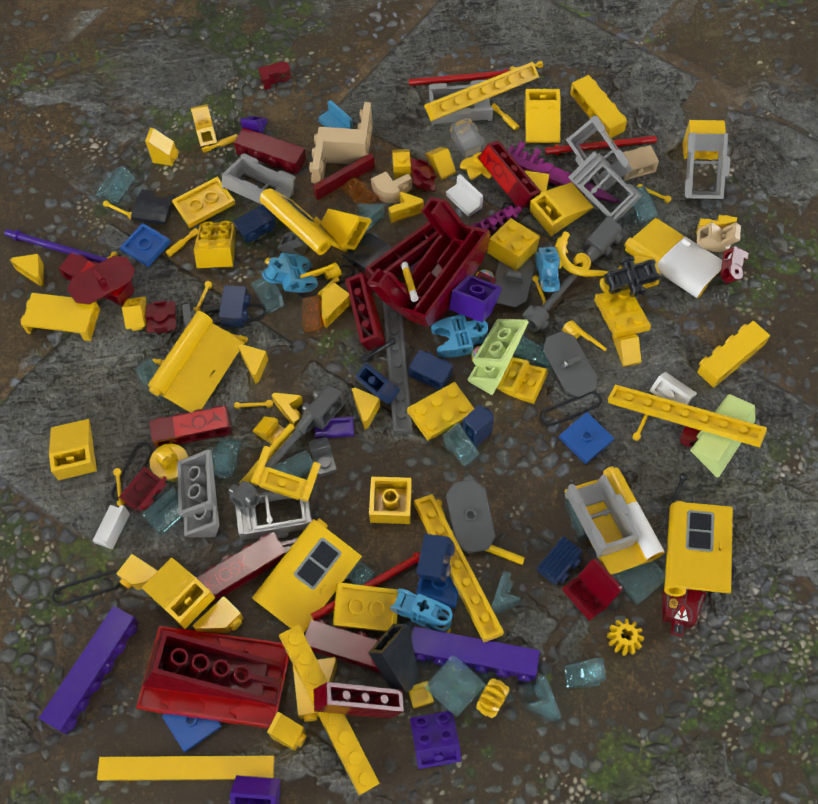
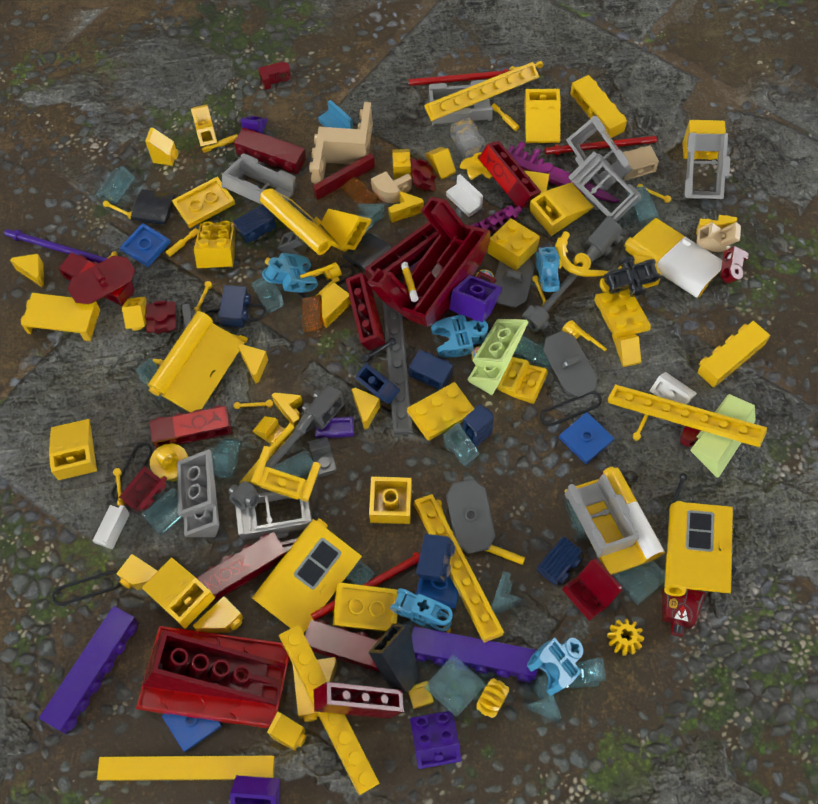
(558, 662): none -> dark azure piece

